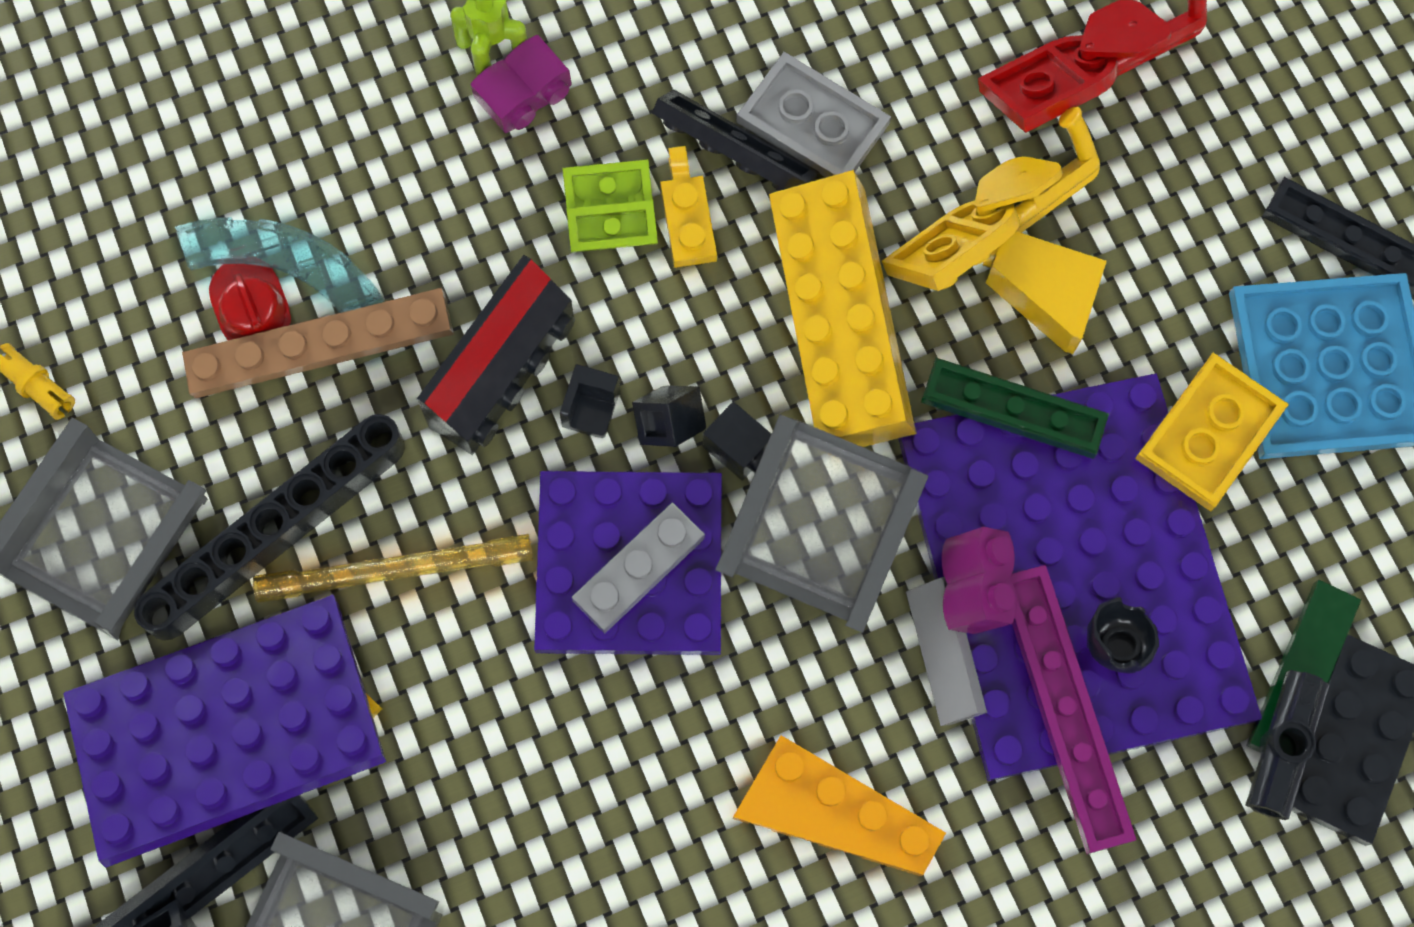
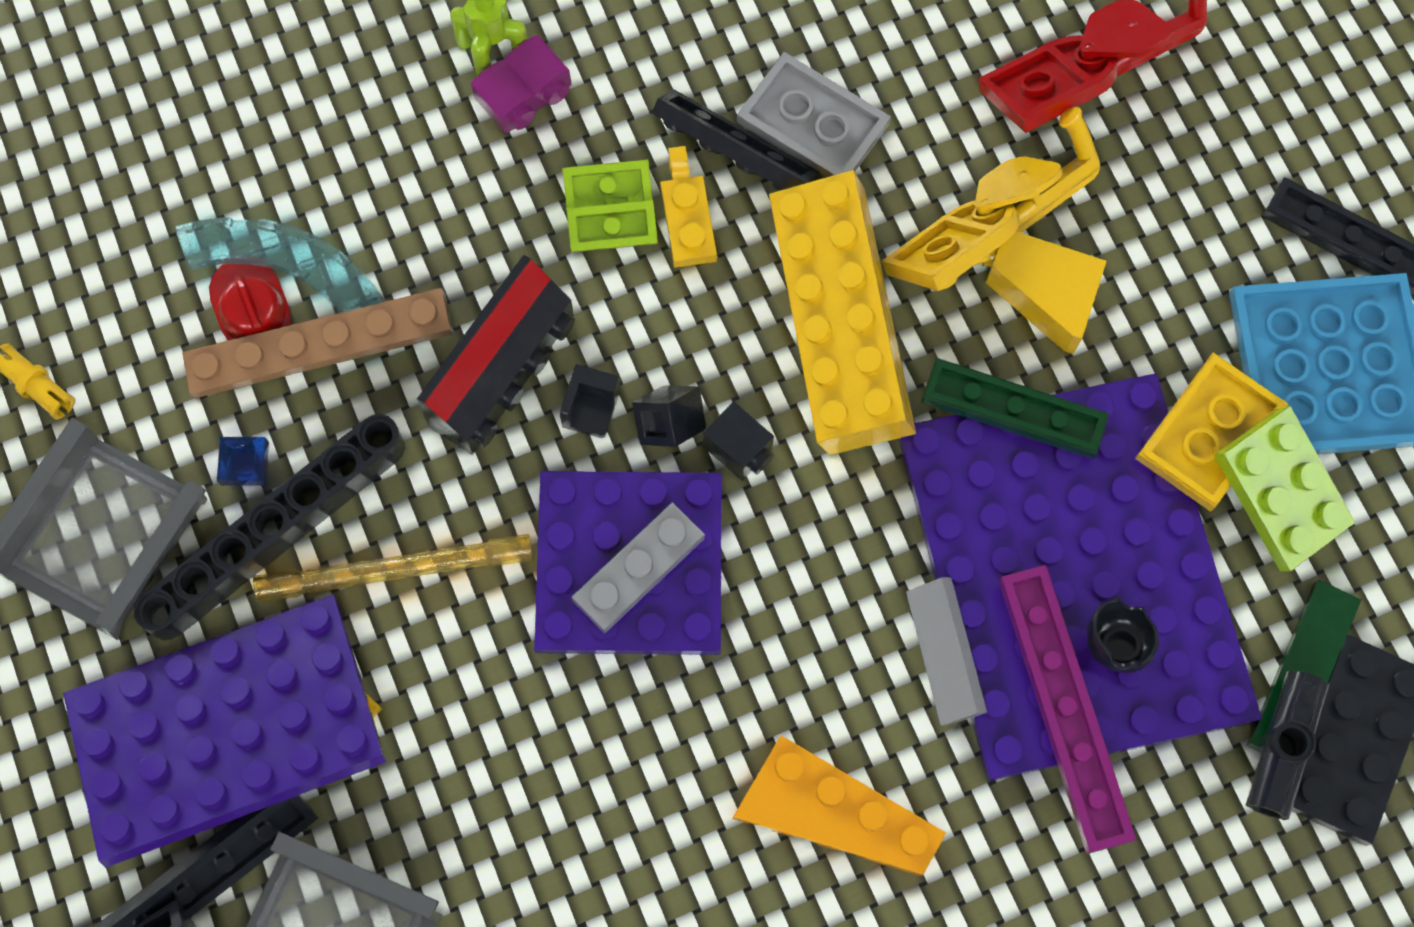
(243, 461): none -> clear blue plate
(822, 520): clear piece -> none
(978, 580): magenta brick -> none
(1285, 488): none -> lime plate

